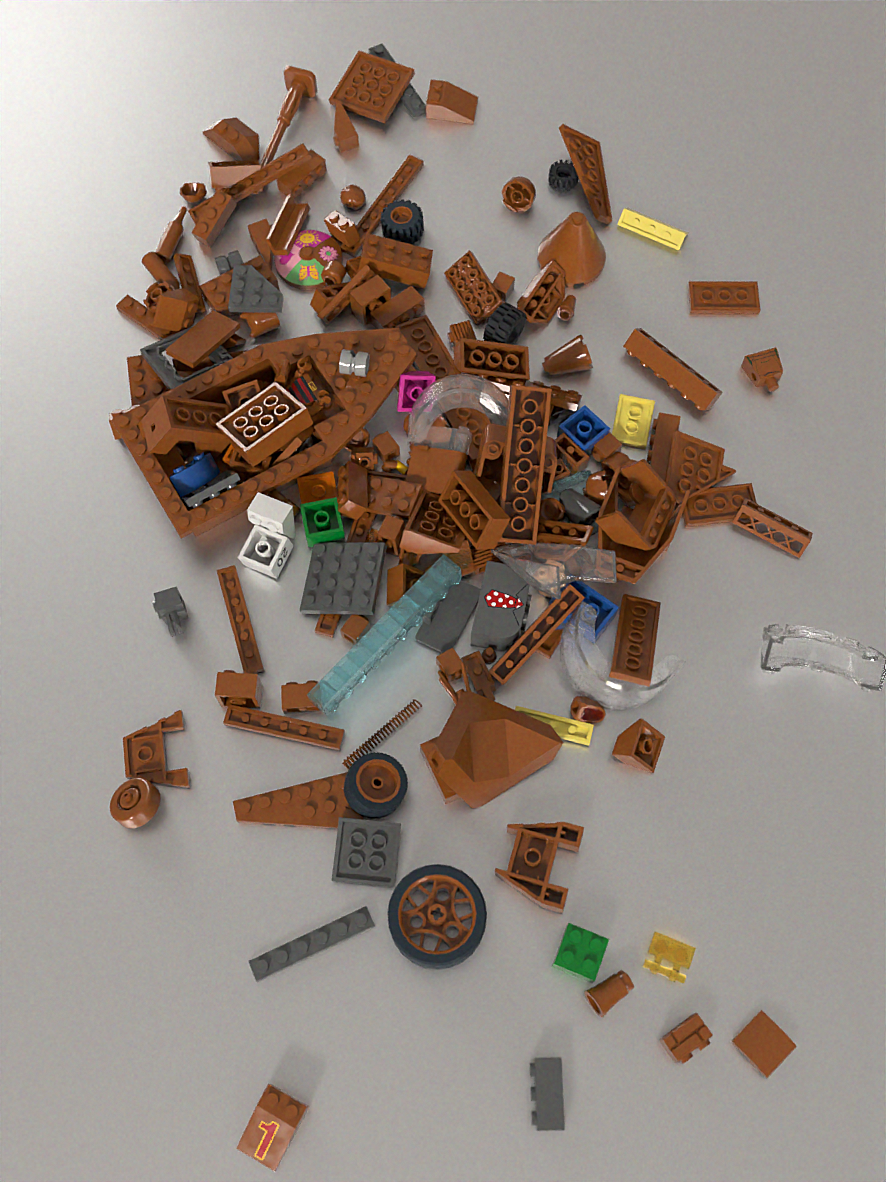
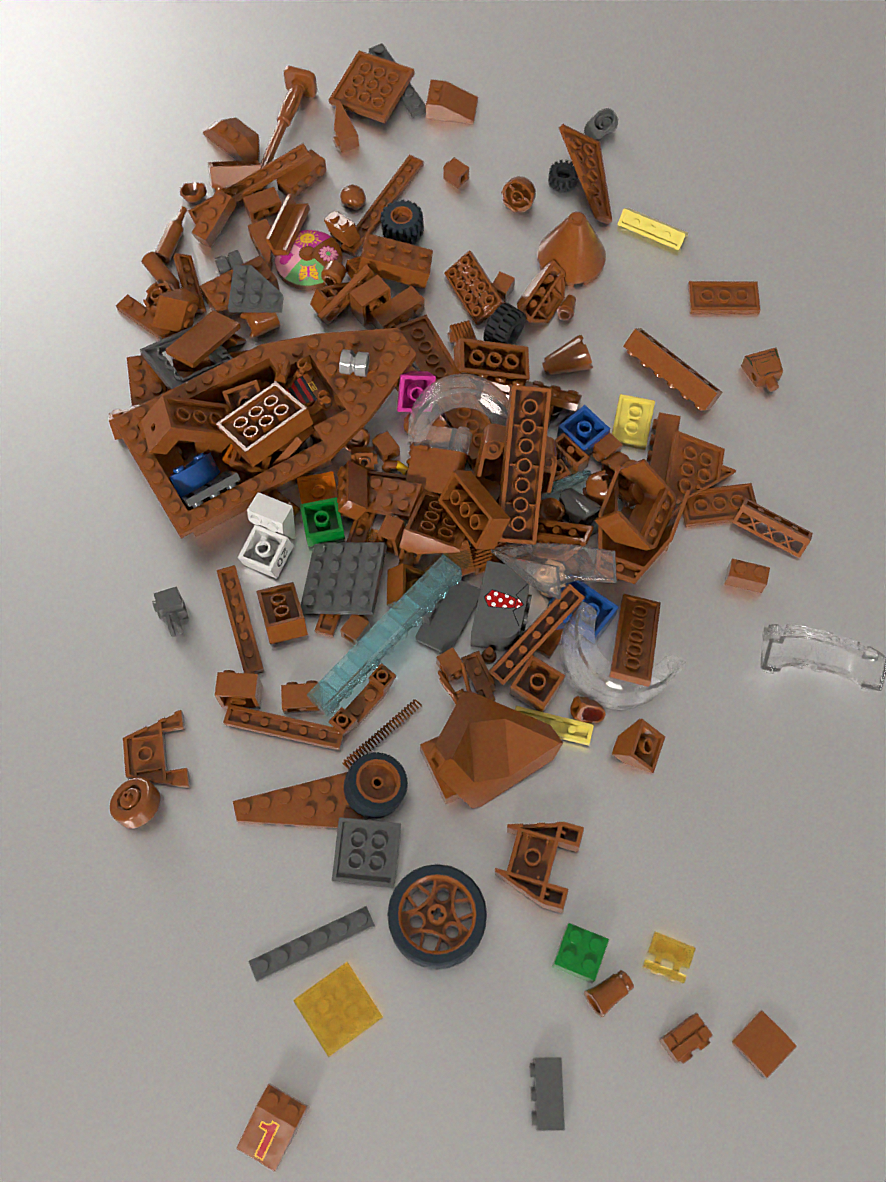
(262, 204): none -> dark orange brick
(282, 613): none -> dark orange slope
(338, 1009): none -> clear yellow plate
(365, 701): none -> dark orange slope
(456, 172): none -> dark orange brick
(537, 684): none -> dark orange brick
(601, 123): none -> dark grey cap
(747, 575): none -> dark orange brick

